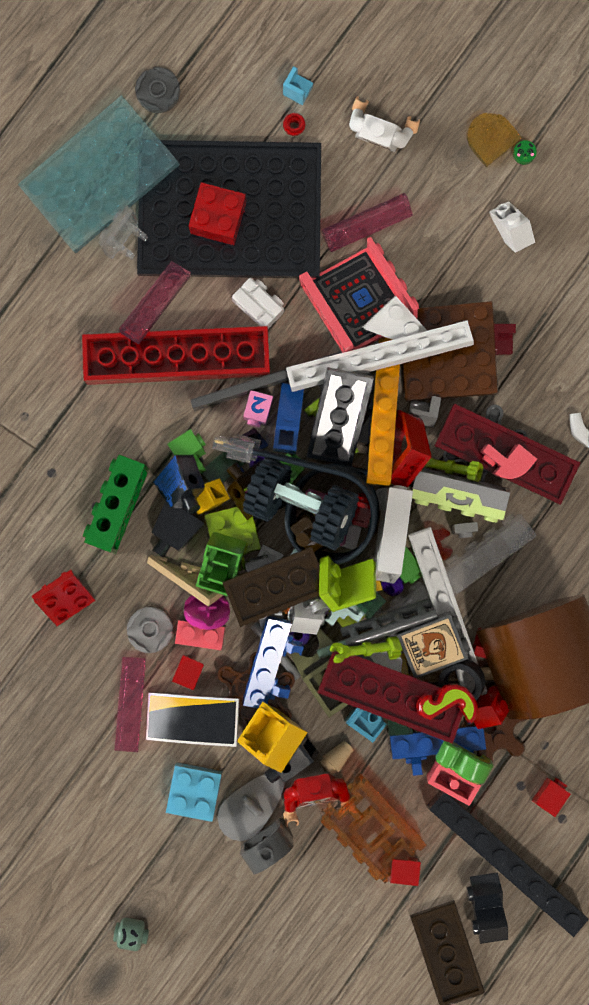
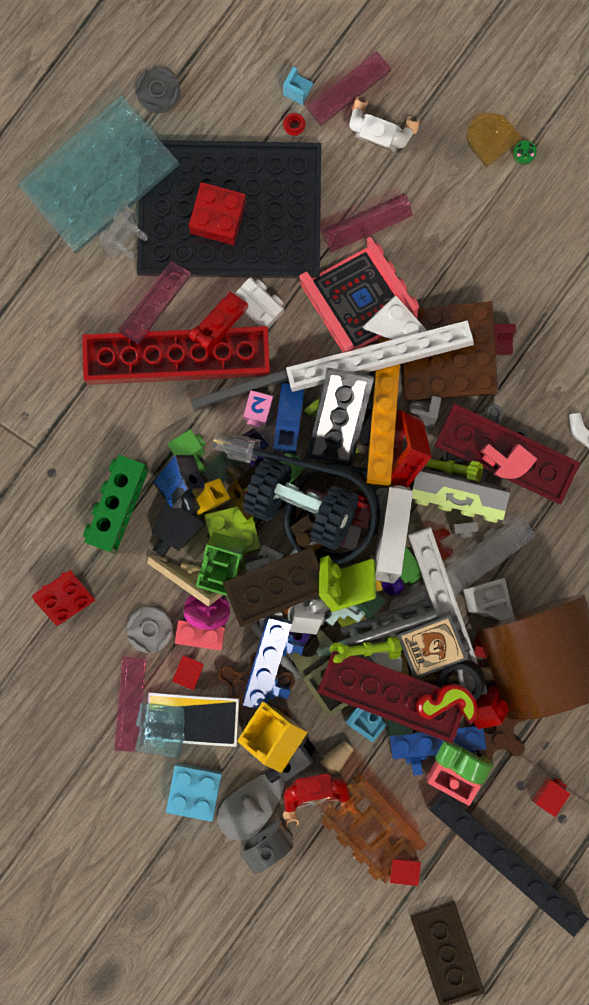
(130, 934): sand green head -> none
(160, 730): none -> clear light blue slope
(219, 321): none -> red plate
(349, 88): none -> clear pink plate
(488, 909): black brick -> none
(489, 600): none -> white wing
(513, 226): white slope -> none

